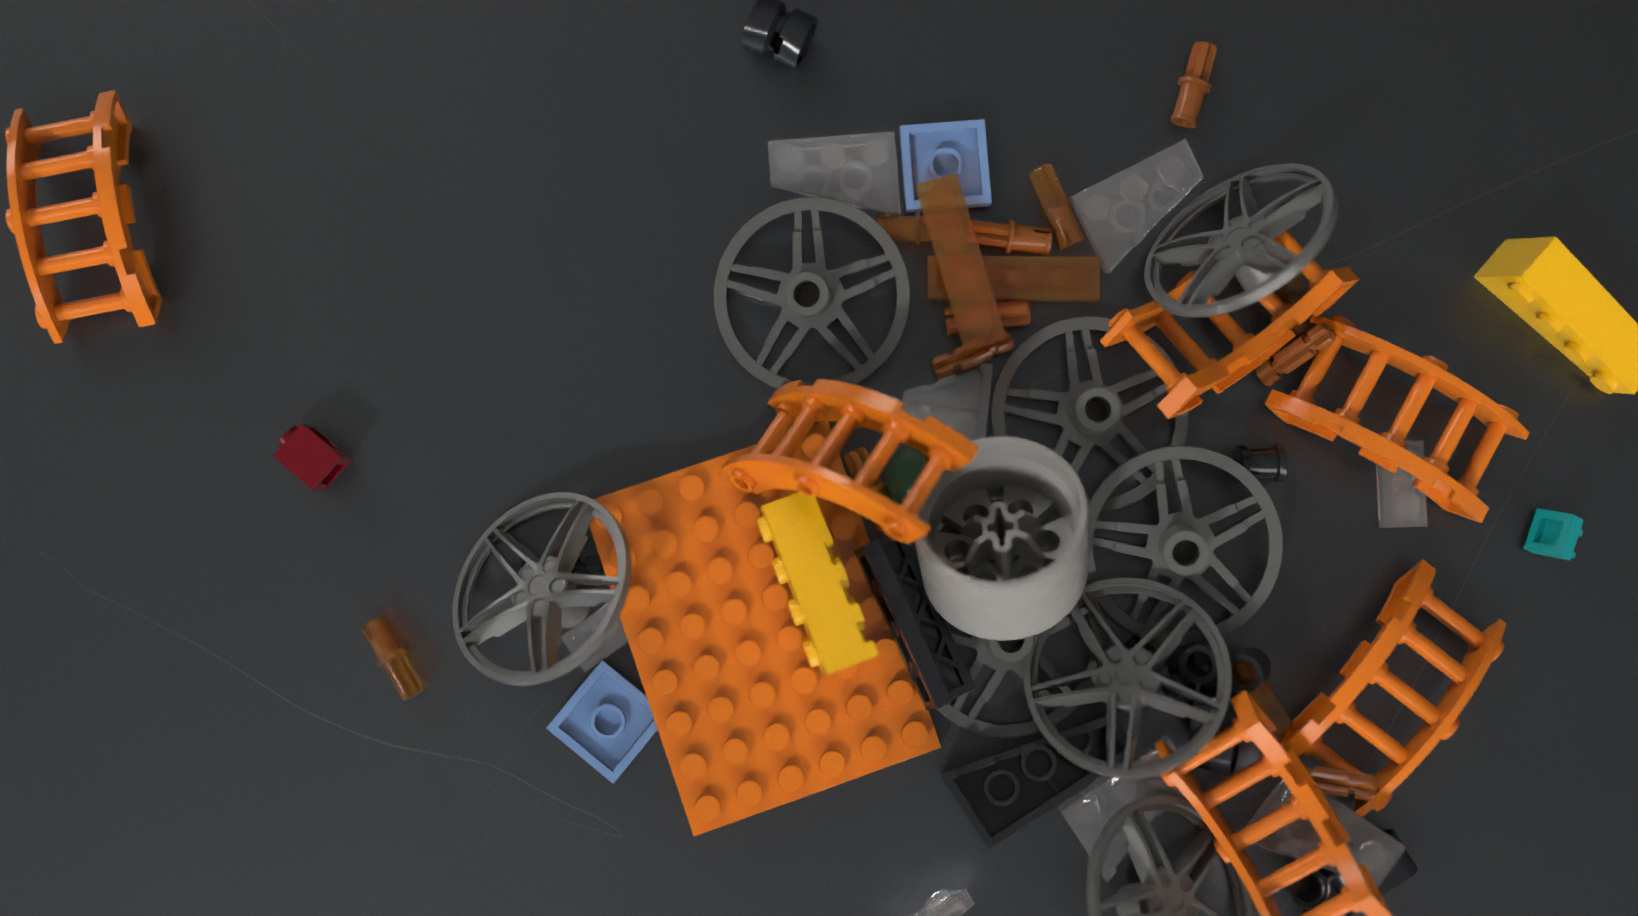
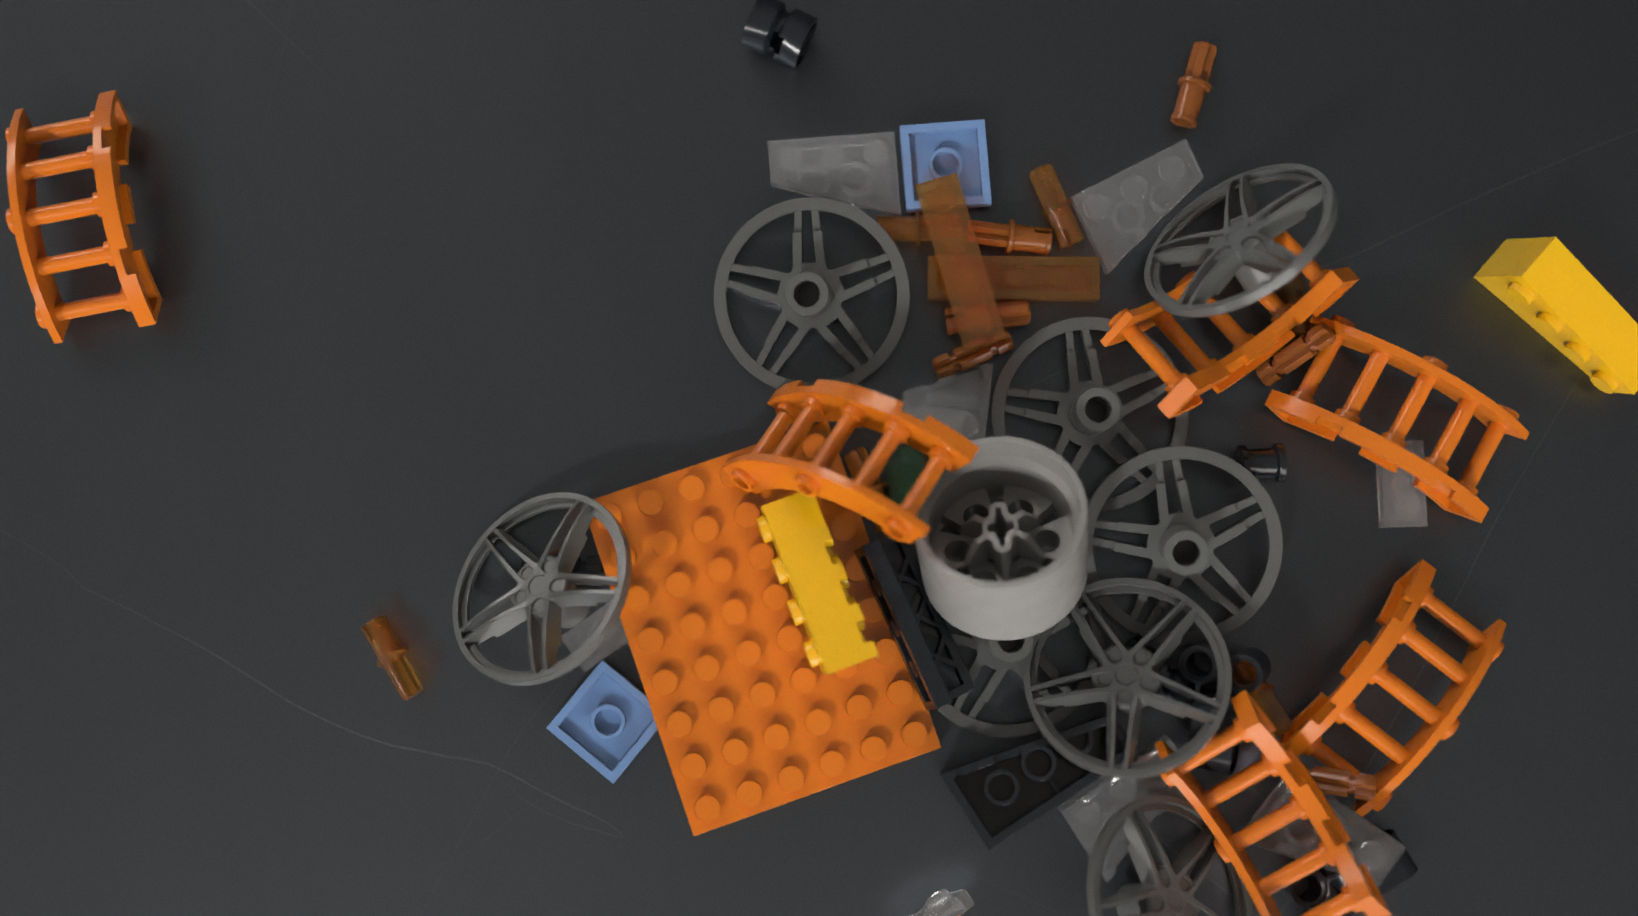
(311, 456): dark red brick -> none
(1554, 534): teal tile -> none

